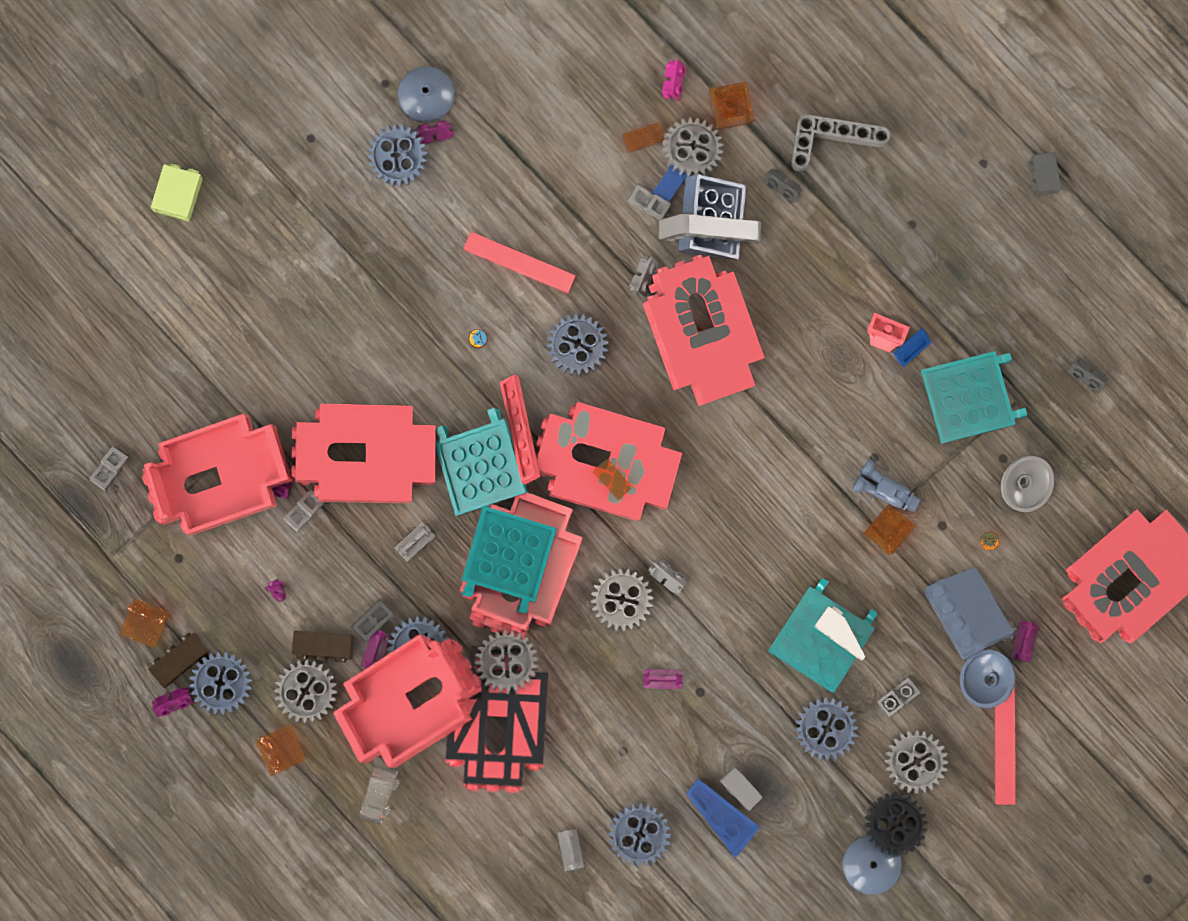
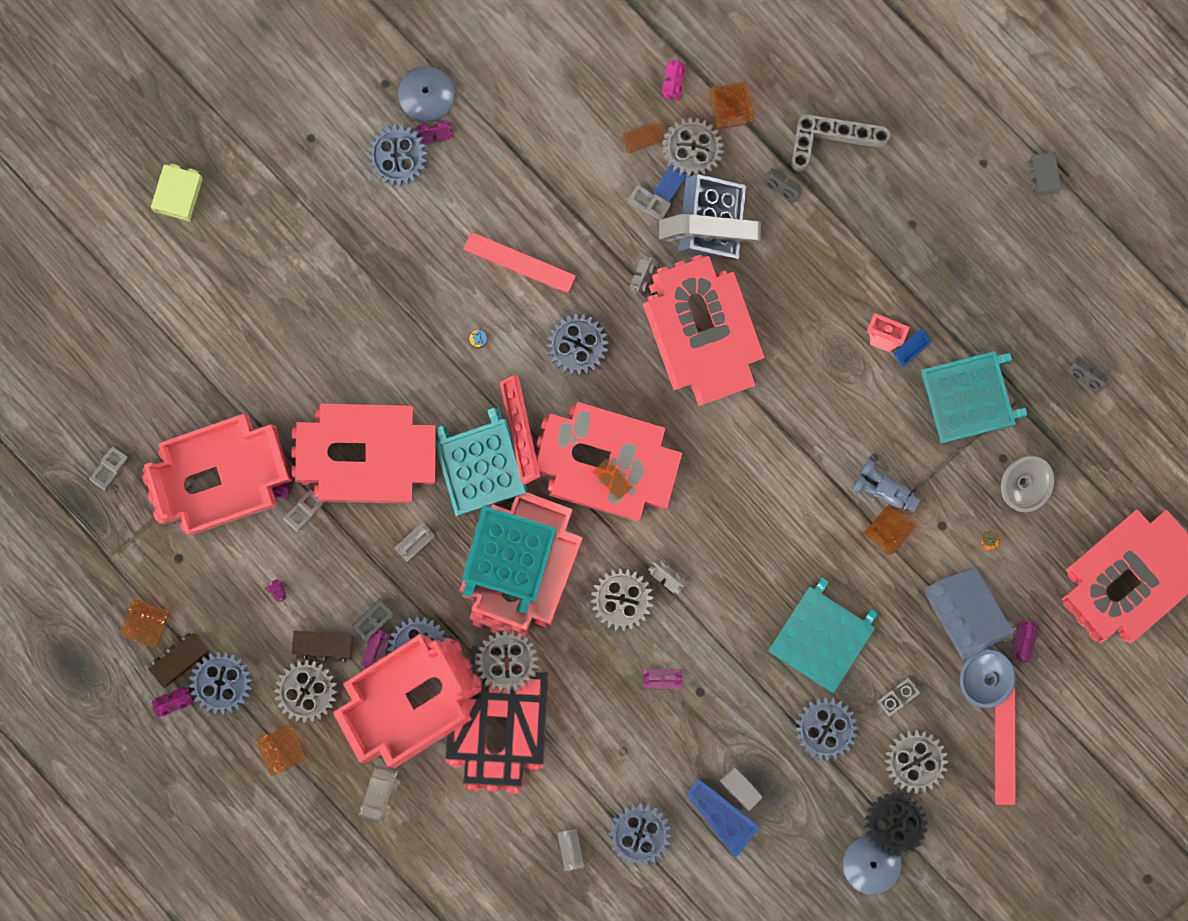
(837, 629): white slope -> none

